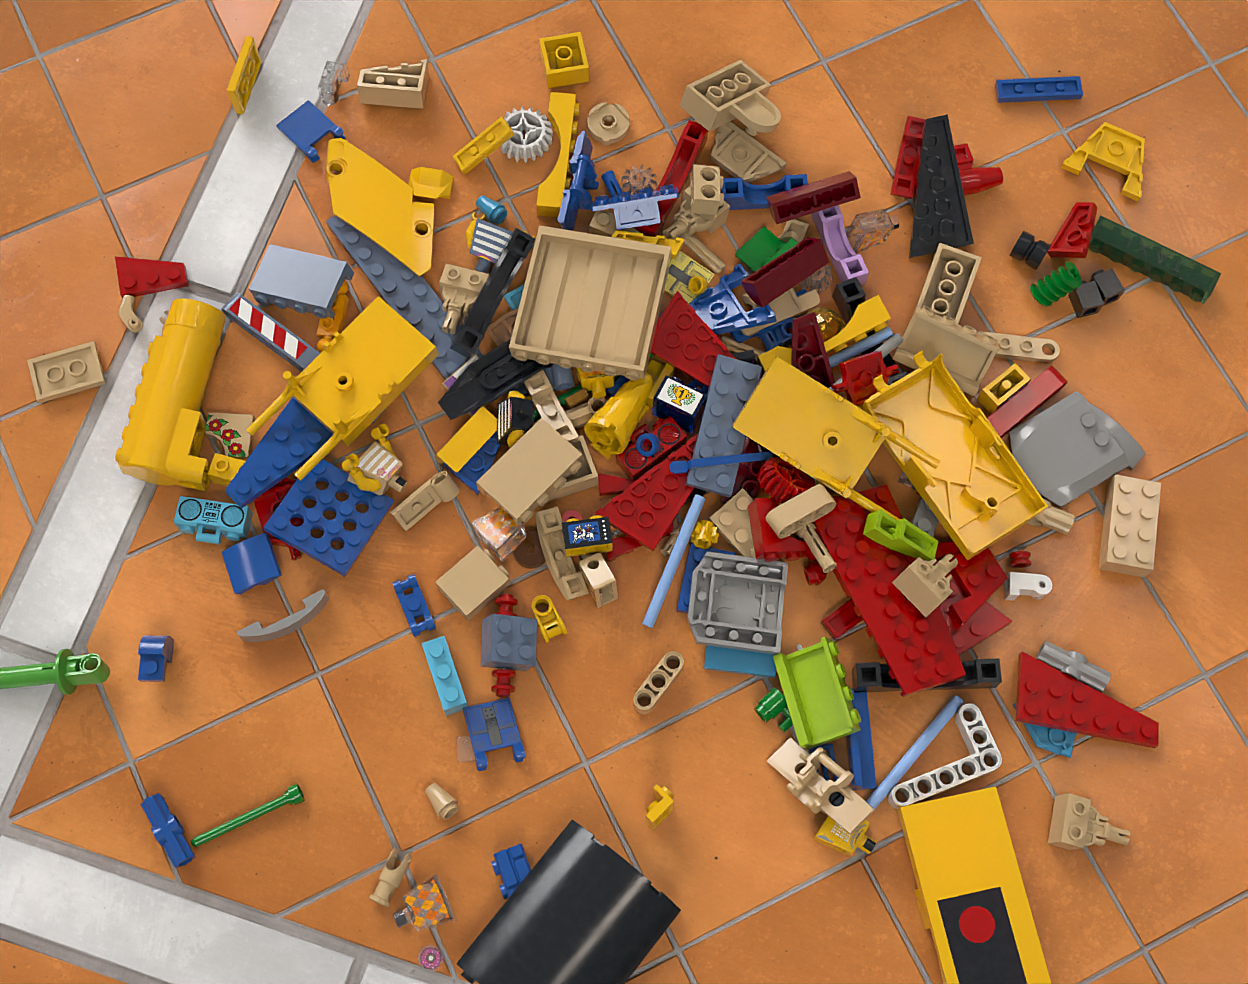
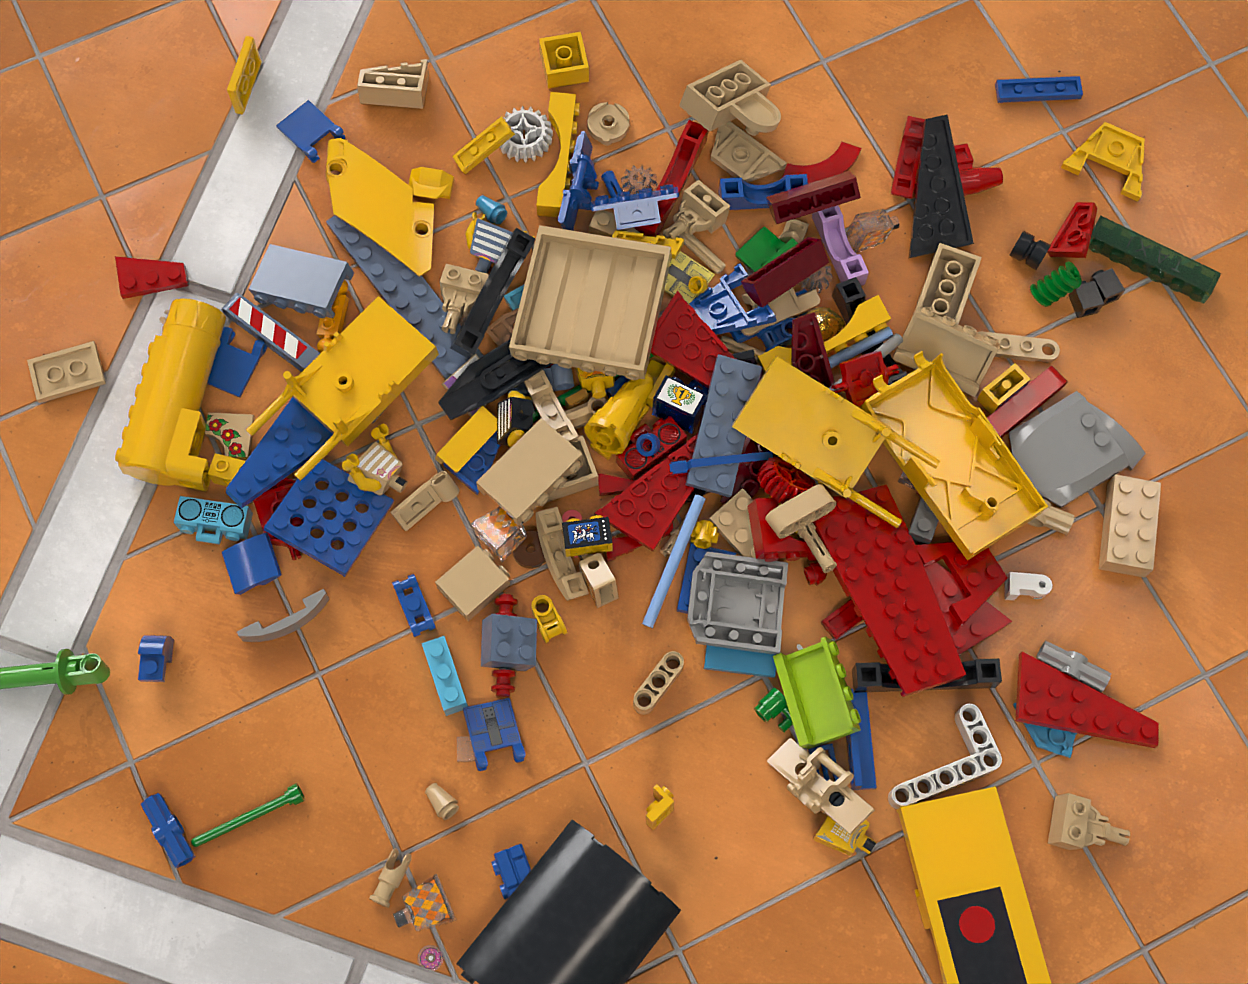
(127, 315): tan arm -> none
(233, 366): none -> blue flag
(331, 81): clear leg -> none
(705, 189): tan brick -> none
(836, 164): none -> red tile
(900, 536): lime slope -> none
(915, 751): light blue piece -> none
(926, 584): tan brick -> none
(1020, 559): red bush -> none

